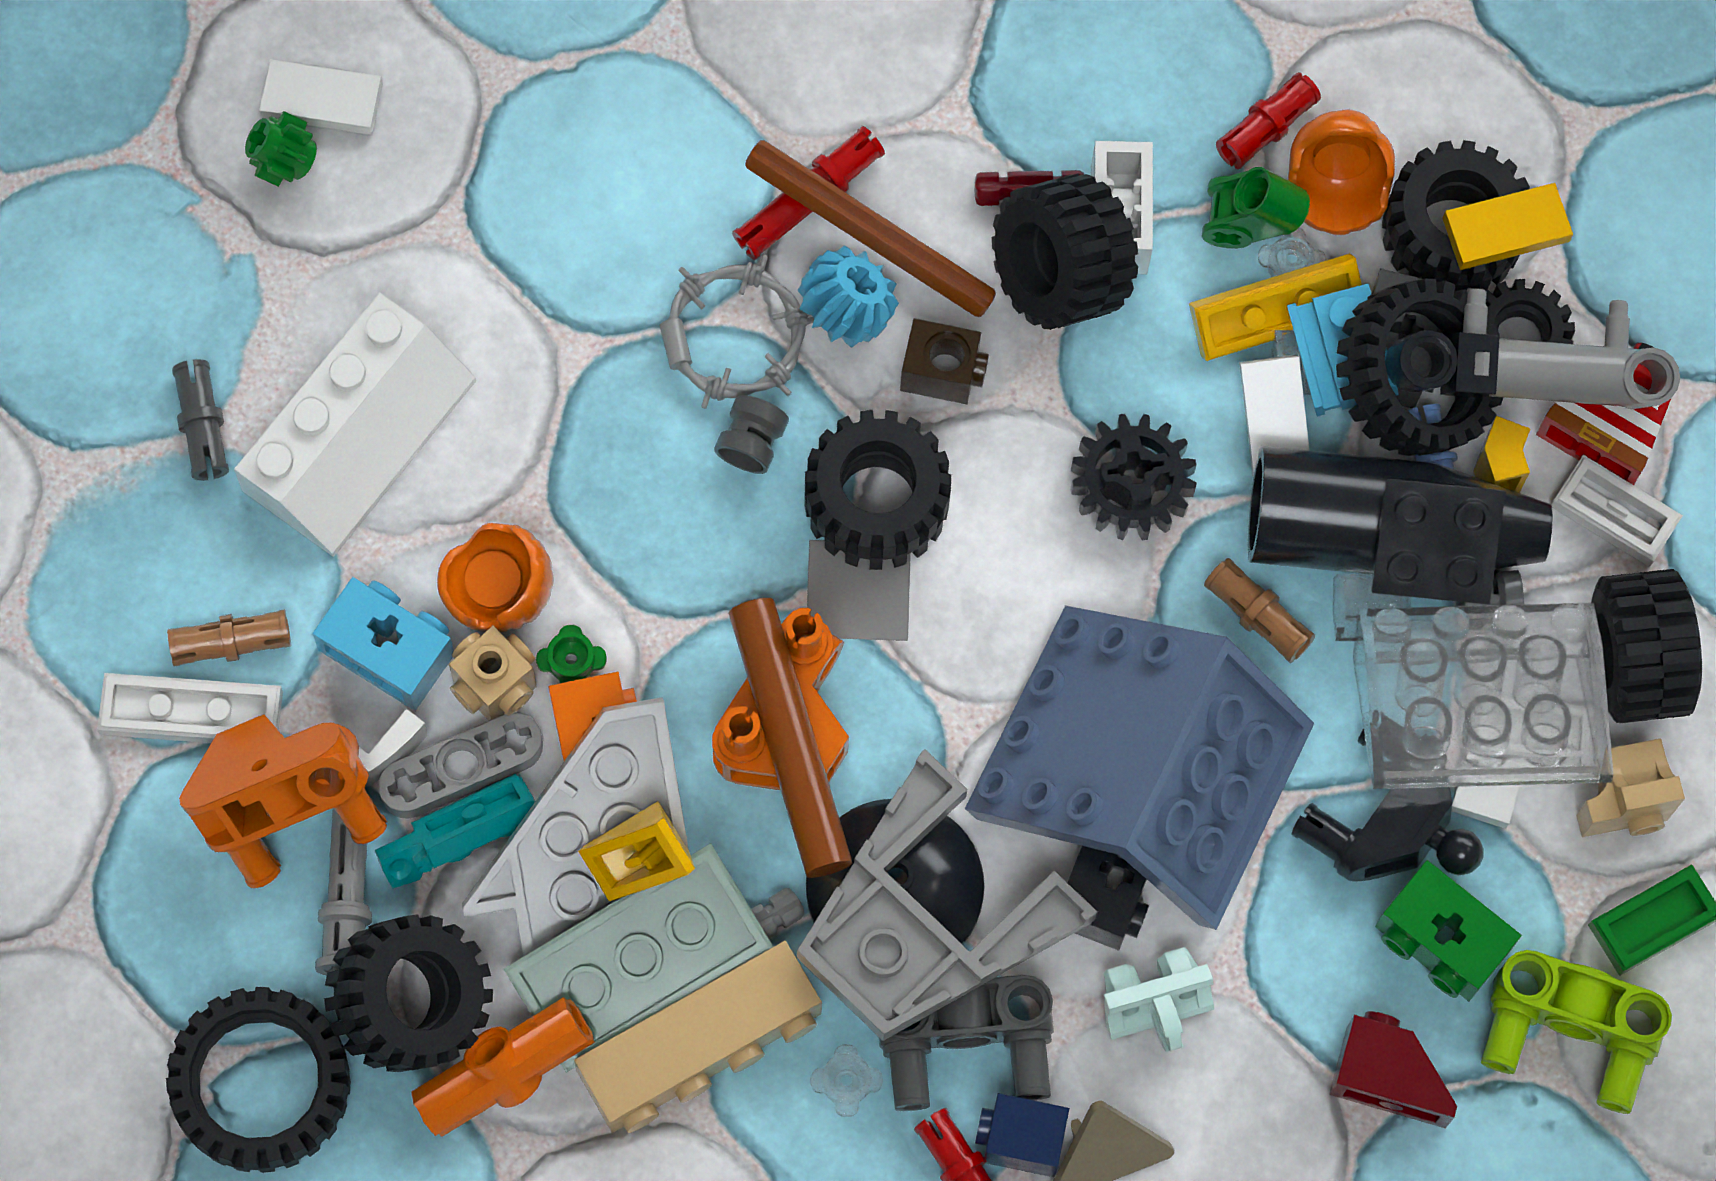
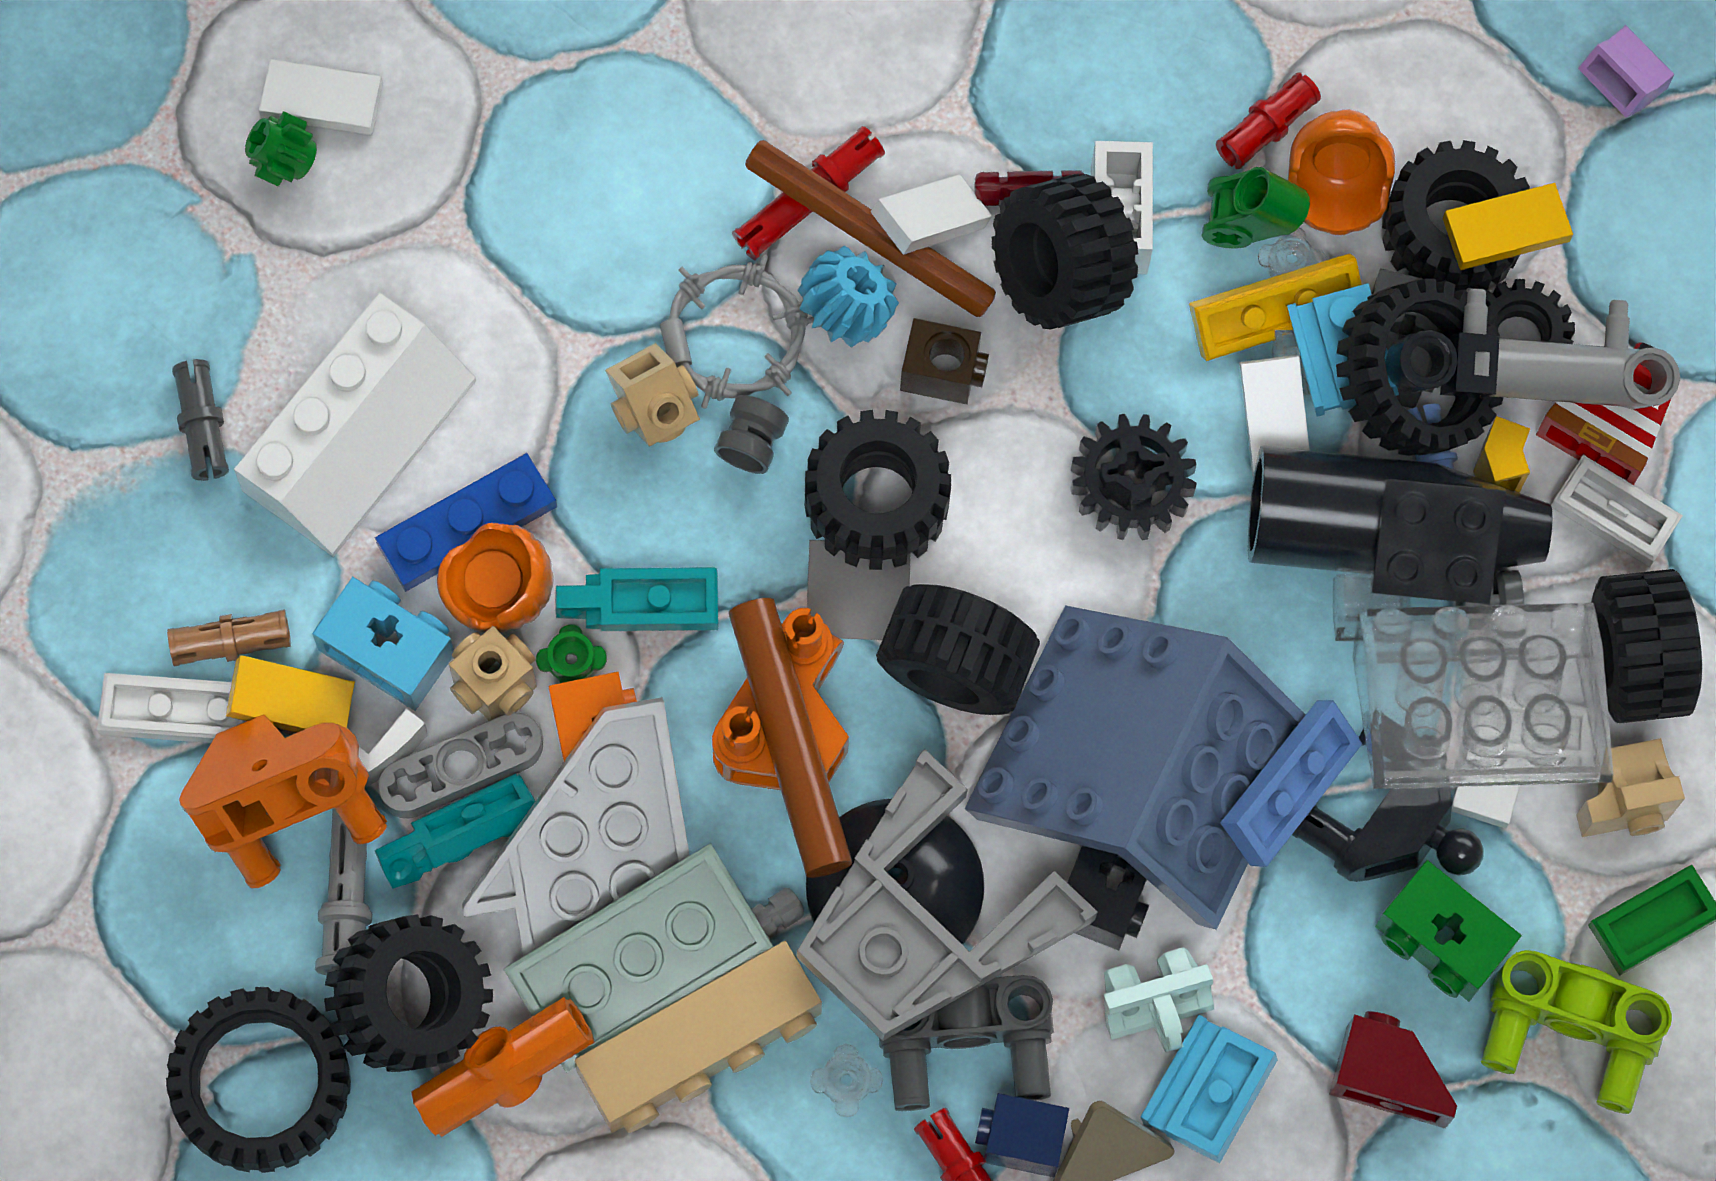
(287, 695): none -> yellow tile
(505, 496): none -> blue plate
(637, 854): yellow slope -> none
(643, 599): none -> teal hinge
(653, 395): none -> tan brick
(931, 214): none -> white tile
(958, 649): none -> black tyre
(1209, 1088): none -> medium azure plate
(1259, 610): medium nougat pin -> none
(1291, 783): none -> medium blue plate
(1626, 72): none -> lavender piece

